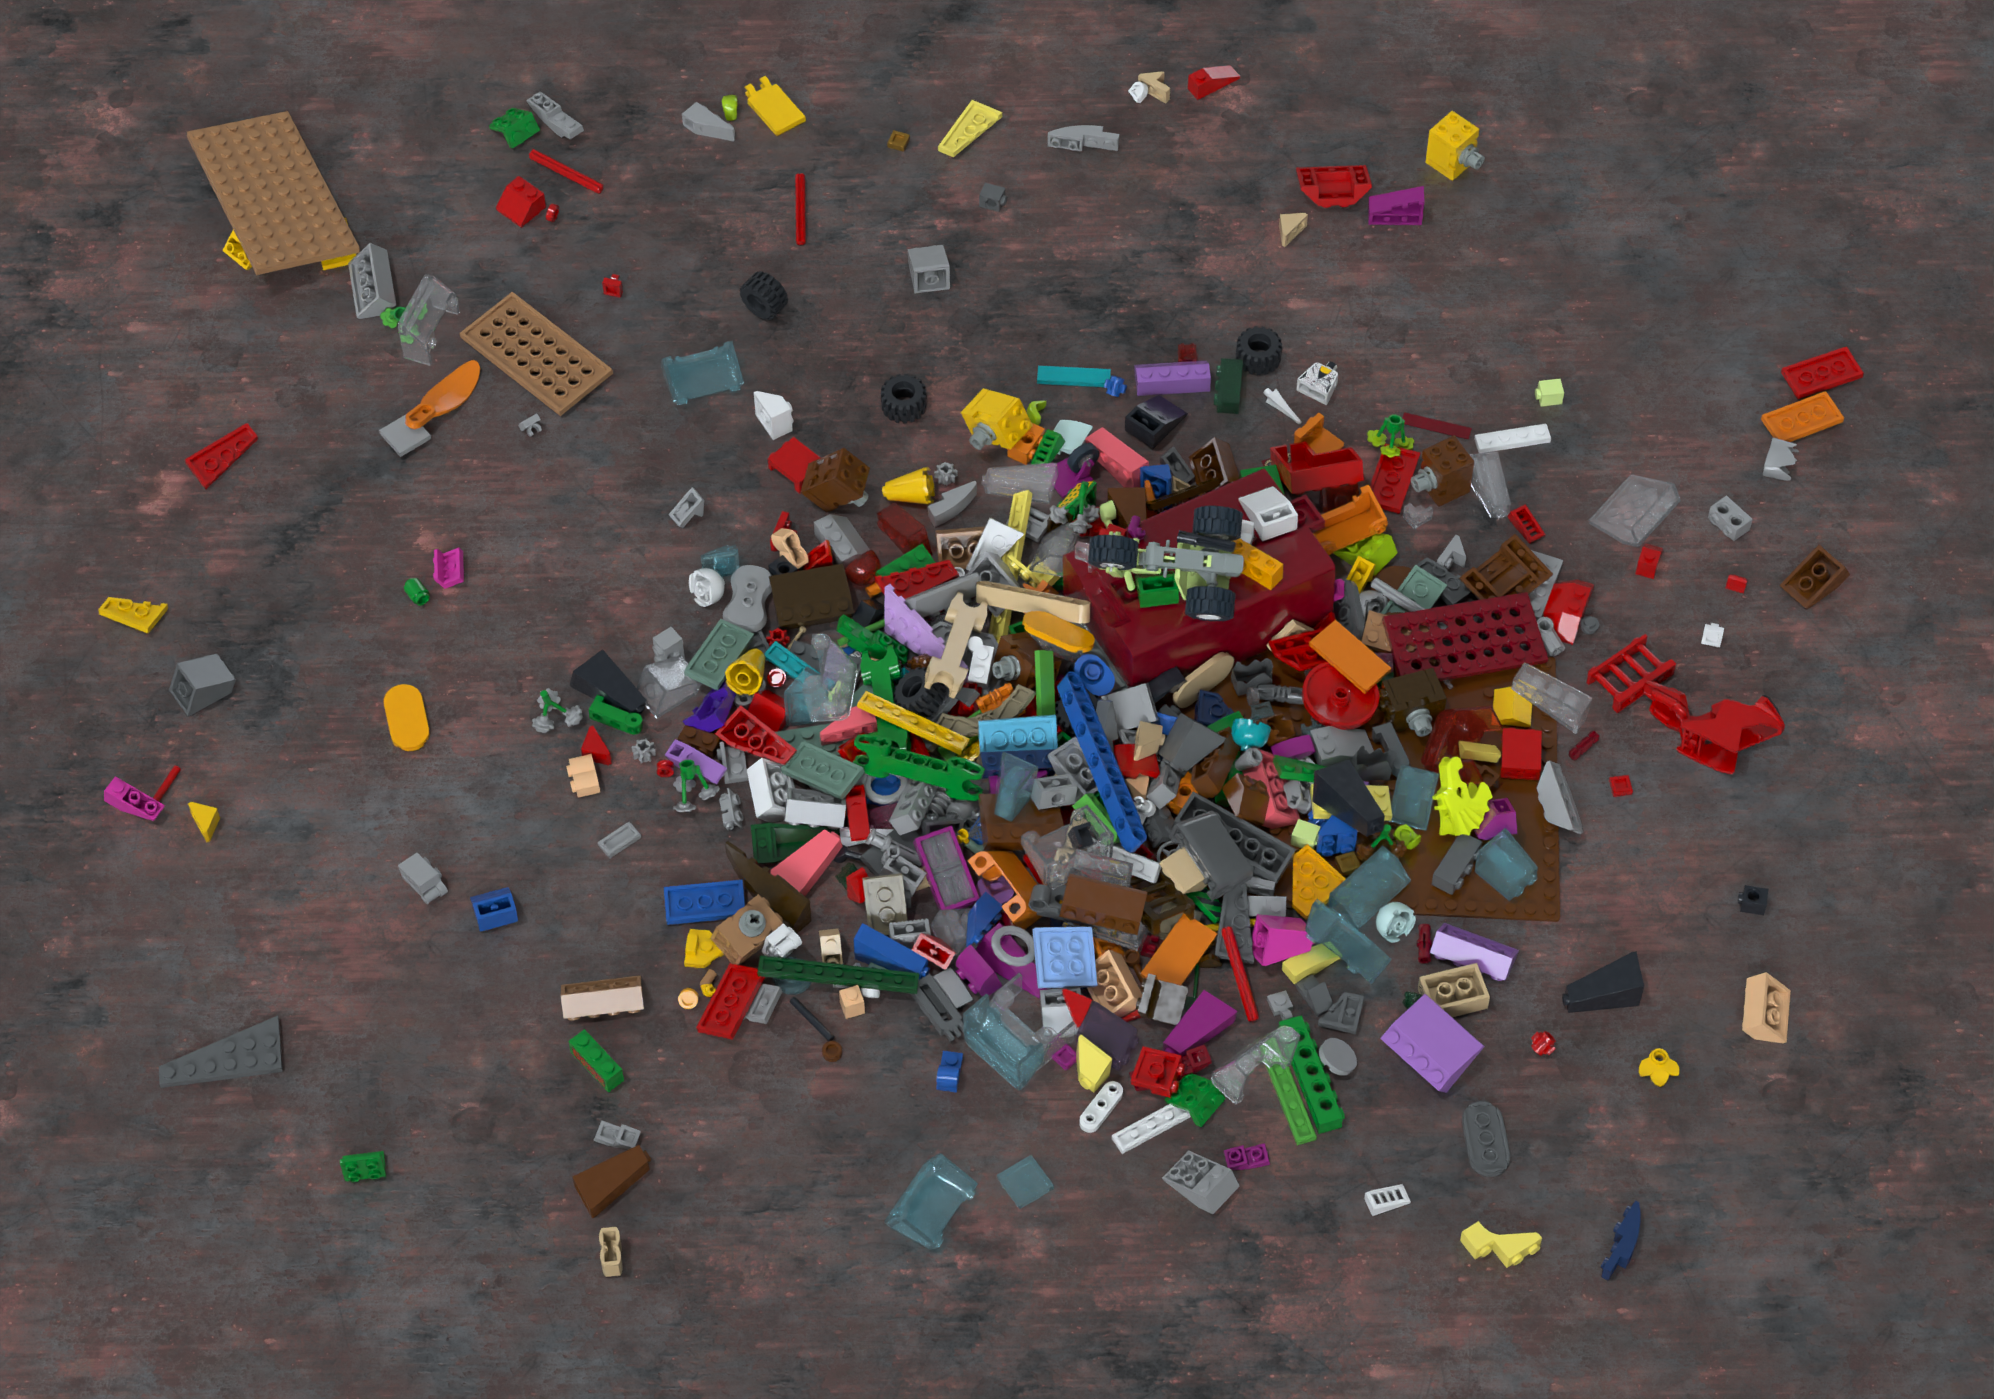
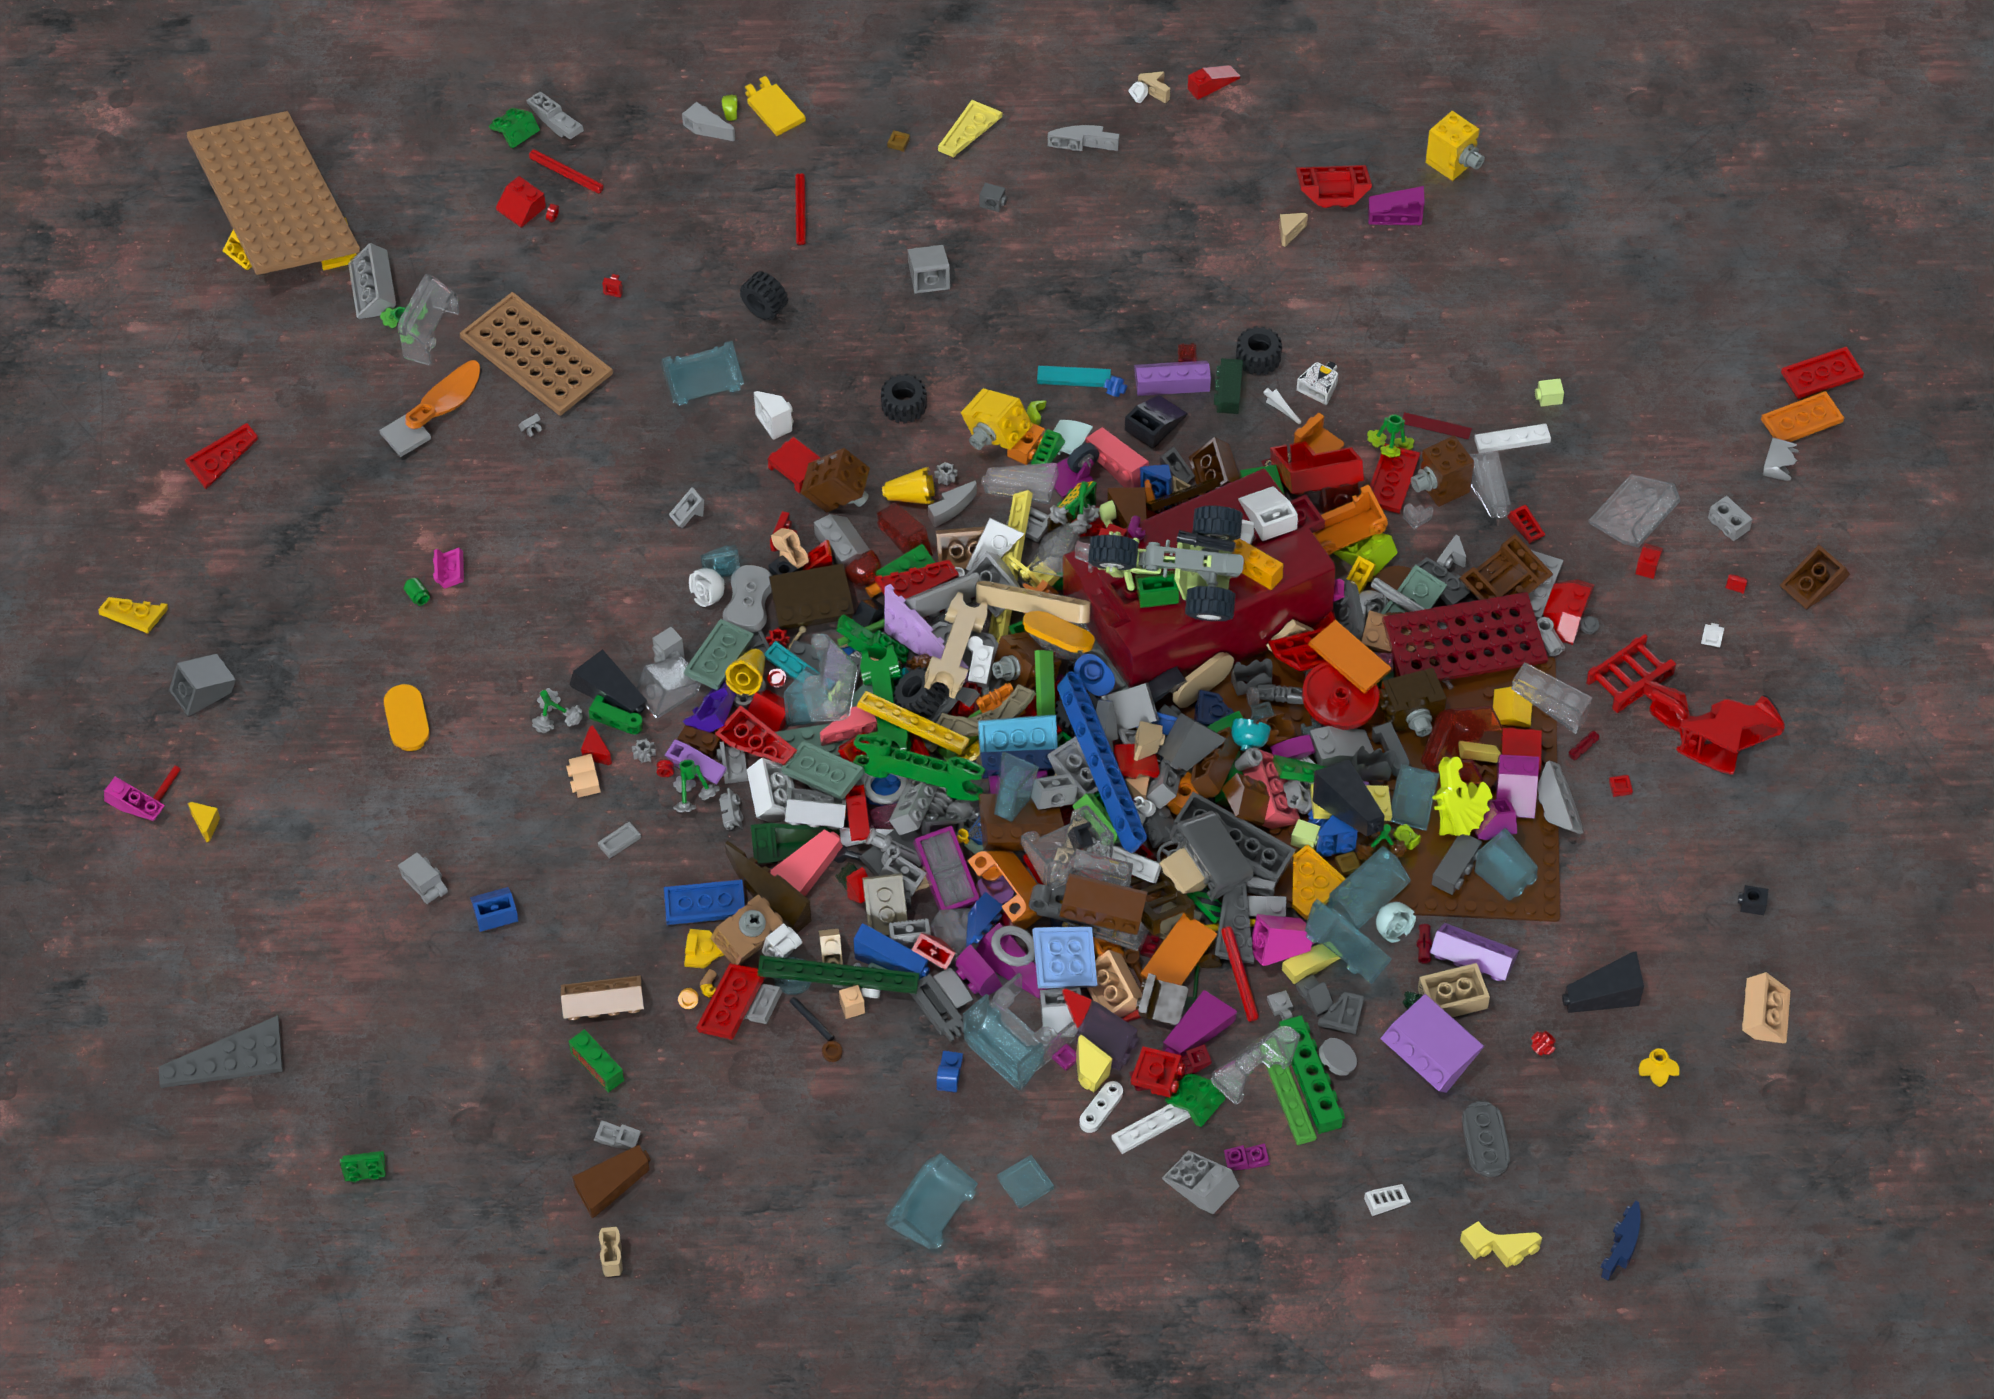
(1518, 782): none -> slope

